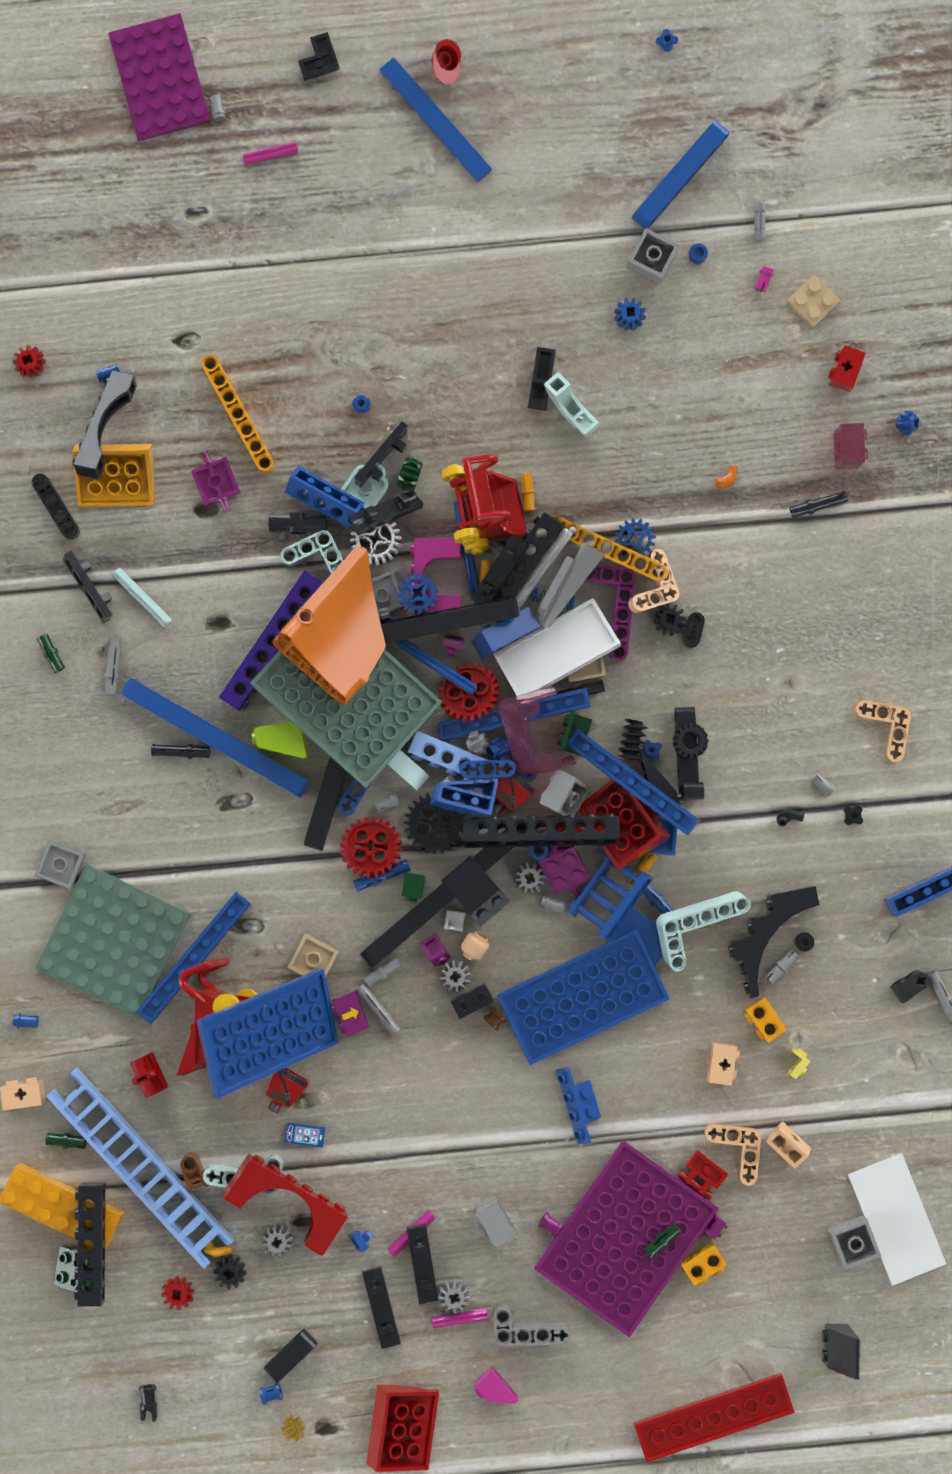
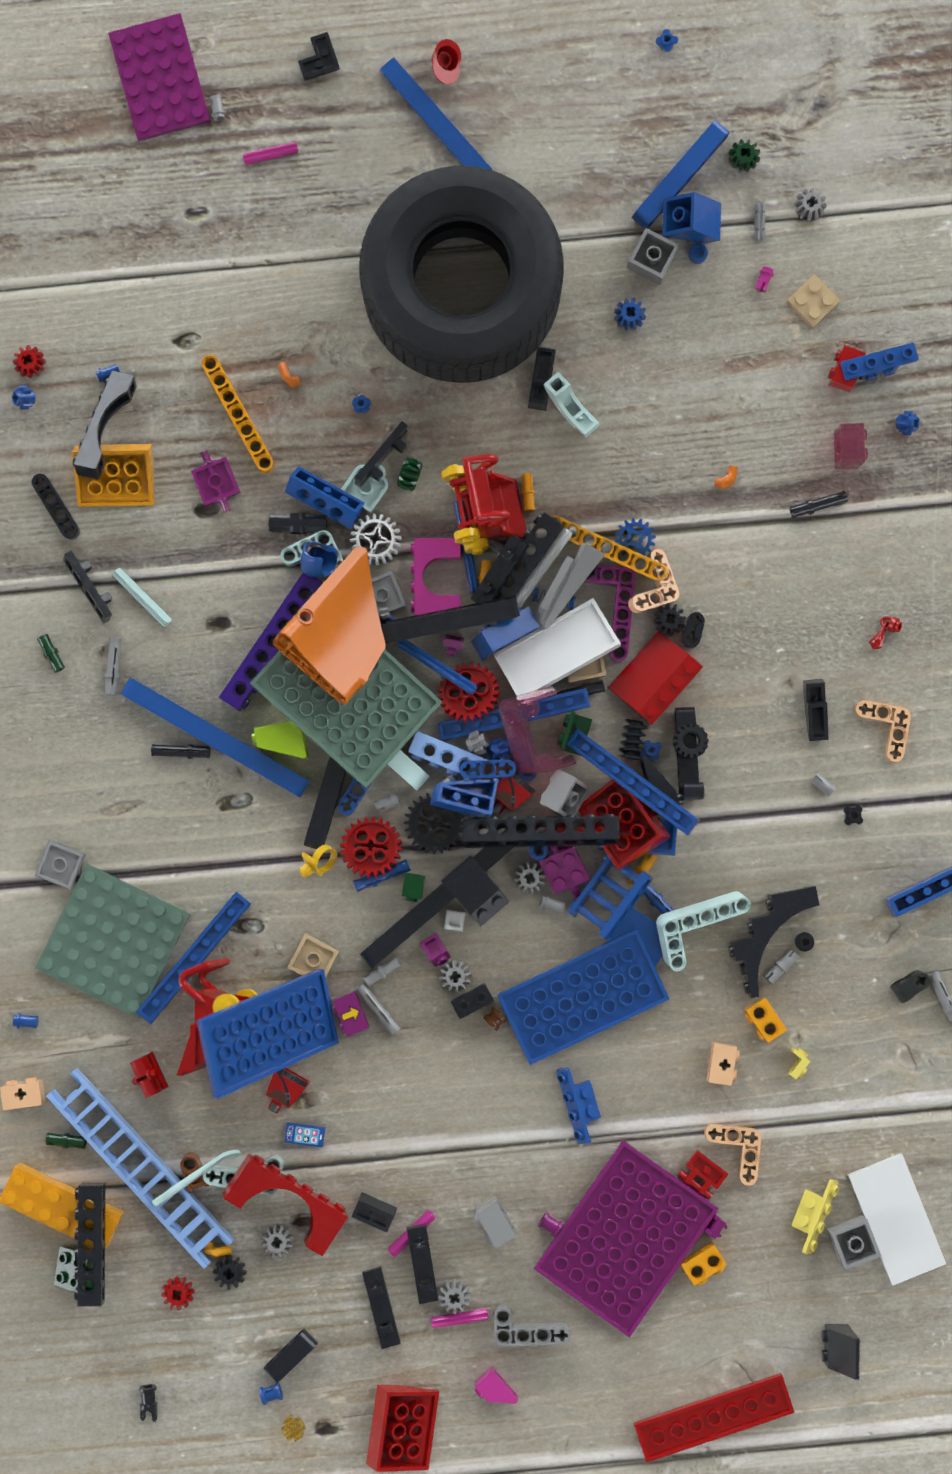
(23, 397): none -> blue gear
(189, 1179): none -> light aqua piece
(286, 376): none -> orange arm
(312, 862): none -> yellow piece
(318, 559): none -> blue piece
(360, 1239): blue tile -> none
(374, 1212): none -> black hinge
(385, 512): black hinge -> none
(425, 583): blue gear -> none
(448, 206): none -> black tyre
(475, 945): light nougat head -> none
(655, 677): none -> red slope
(662, 1240): dark green pin -> none
(692, 218): none -> blue slope
(747, 161): none -> dark green gear
(787, 815): black arm -> none
(788, 1145): light nougat brick -> none
(803, 206): none -> light grey gear
(812, 1214): none -> light yellow bracket
(816, 709): none -> black slope
(879, 363): none -> blue bracket
(894, 626): none -> red piece

